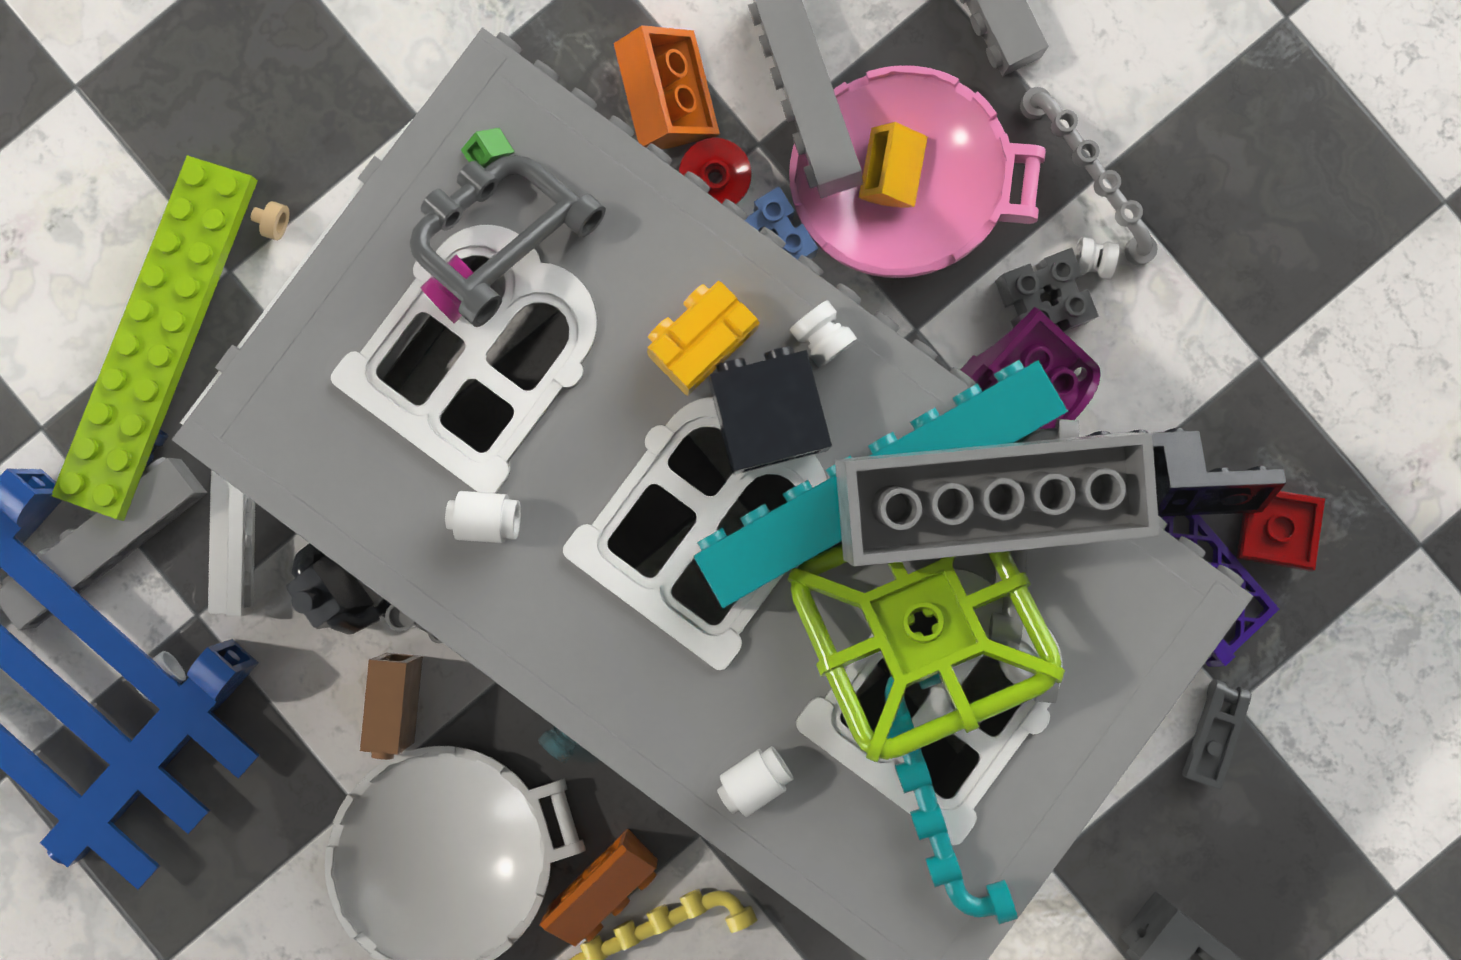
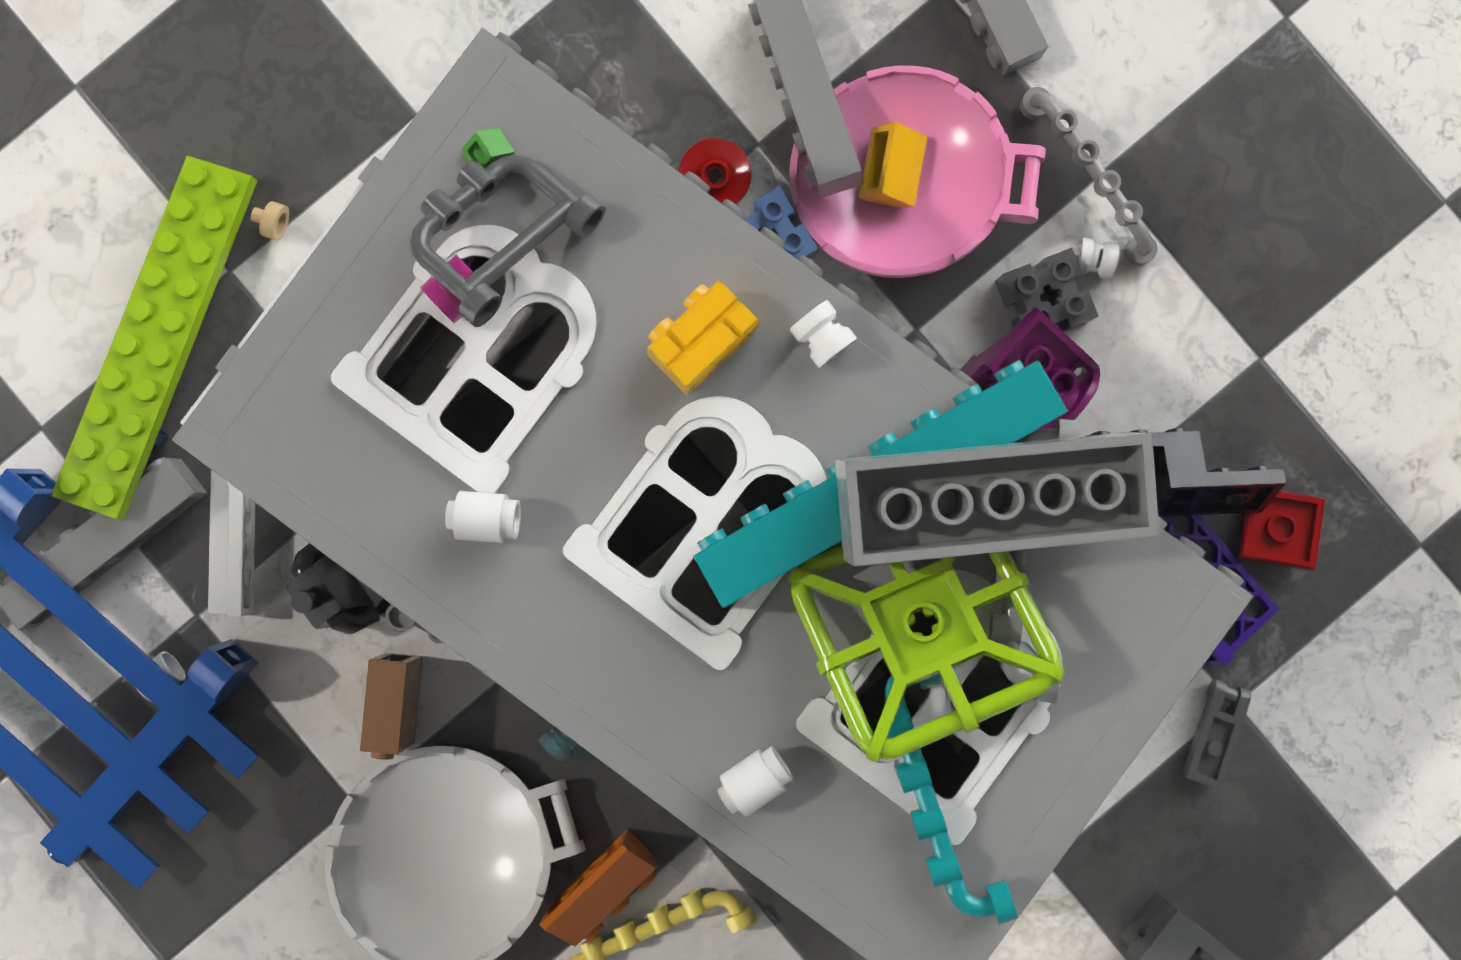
(666, 86): orange slope -> none
(769, 410): black brick -> none

